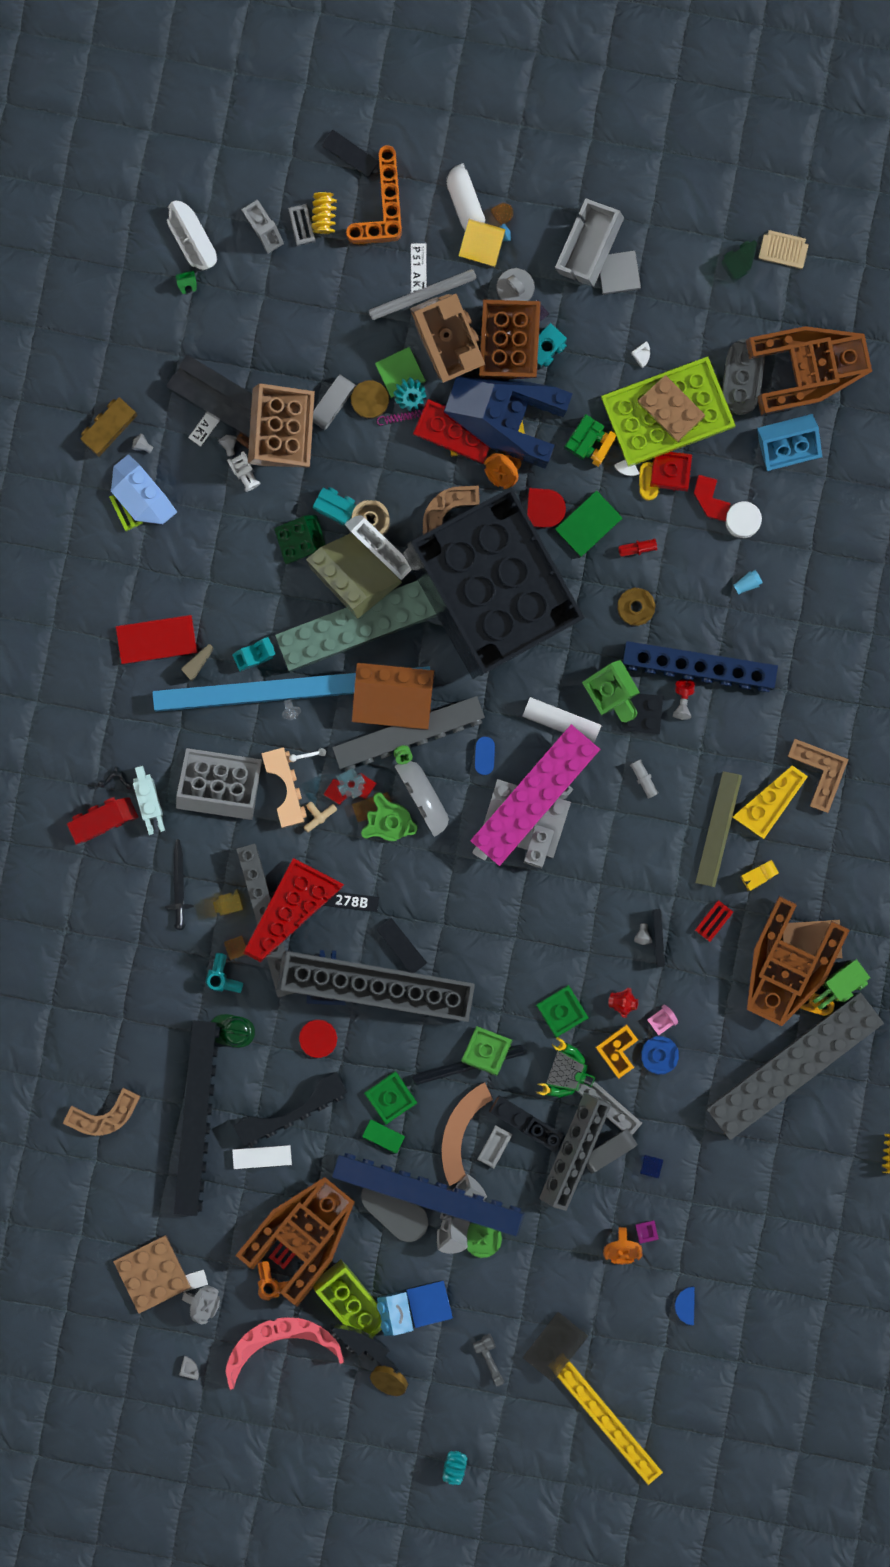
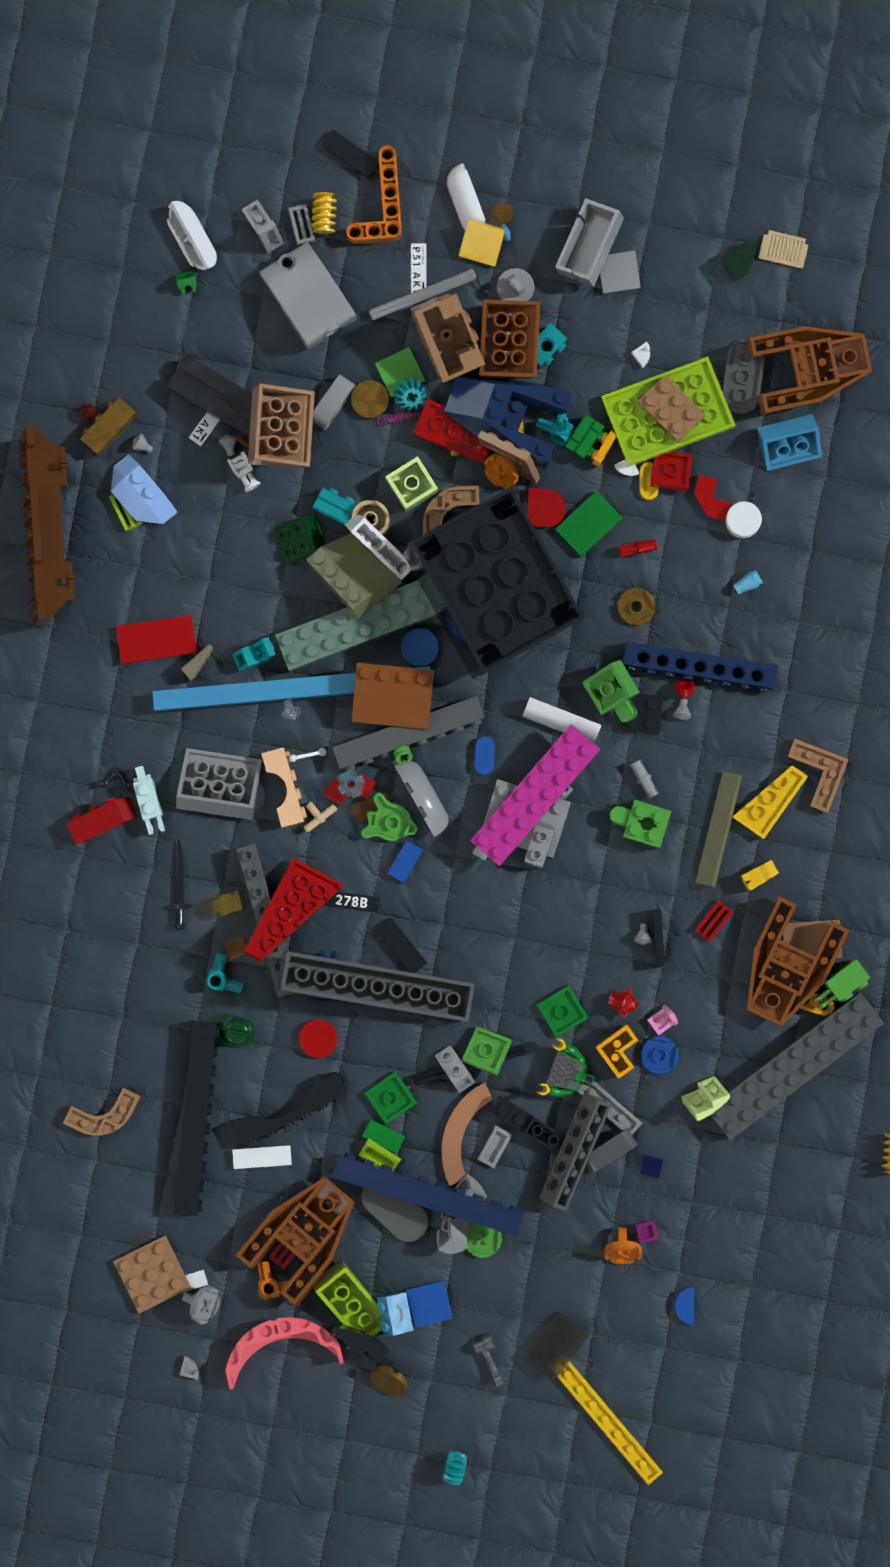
(44, 479): none -> reddish brown piece
(89, 412): none -> clear red plate
(308, 295): none -> light grey panel
(379, 1155): none -> lime tile
(405, 861): none -> blue tile
(411, 484): none -> yellowish green brick
(419, 647): none -> blue tile
(454, 1069): none -> light grey bracket
(521, 456): none -> medium nougat plate
(560, 431): none -> teal axle
(642, 822): none -> bright green brick
(706, 1099): none -> yellowish green slope

